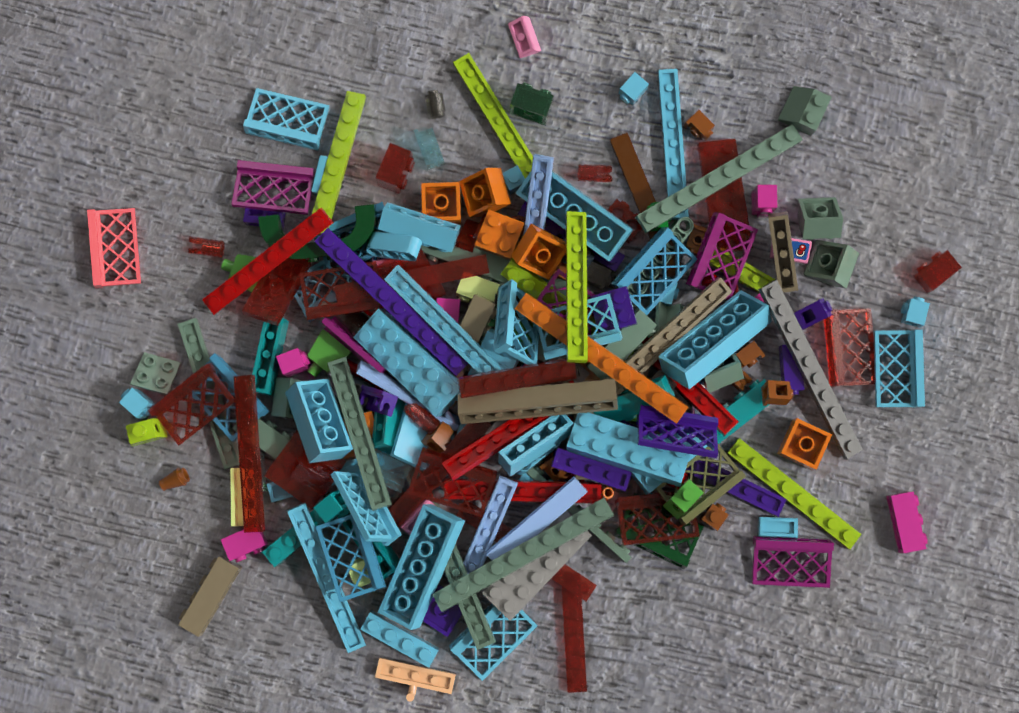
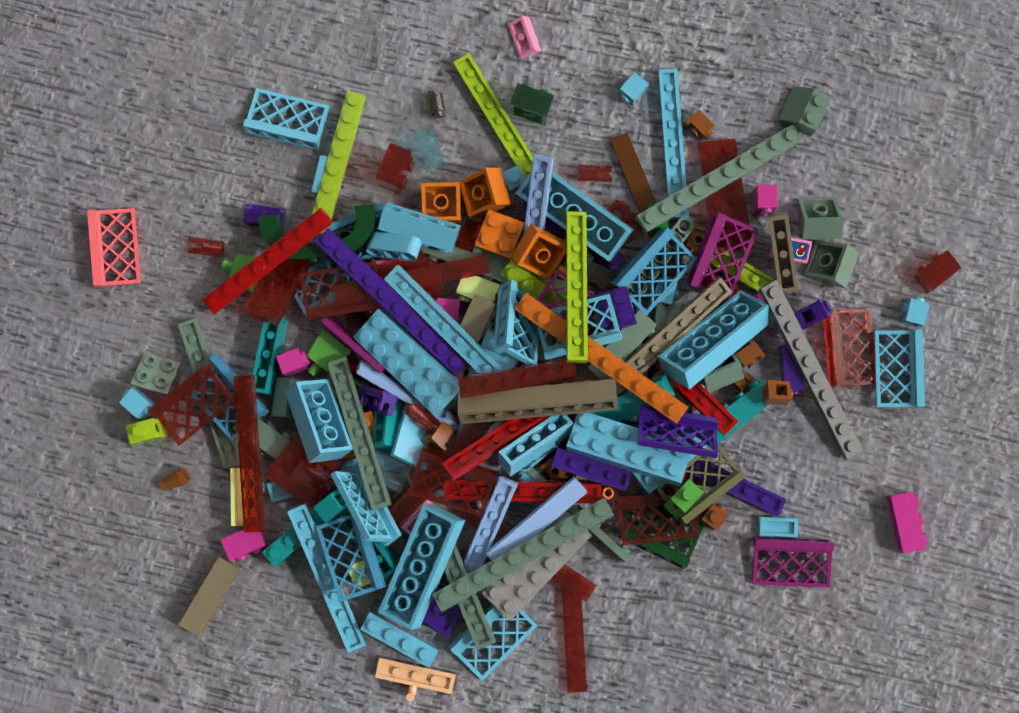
(278, 173): magenta fence -> none
(794, 493): lime plate -> none
(804, 444): orange brick -> none

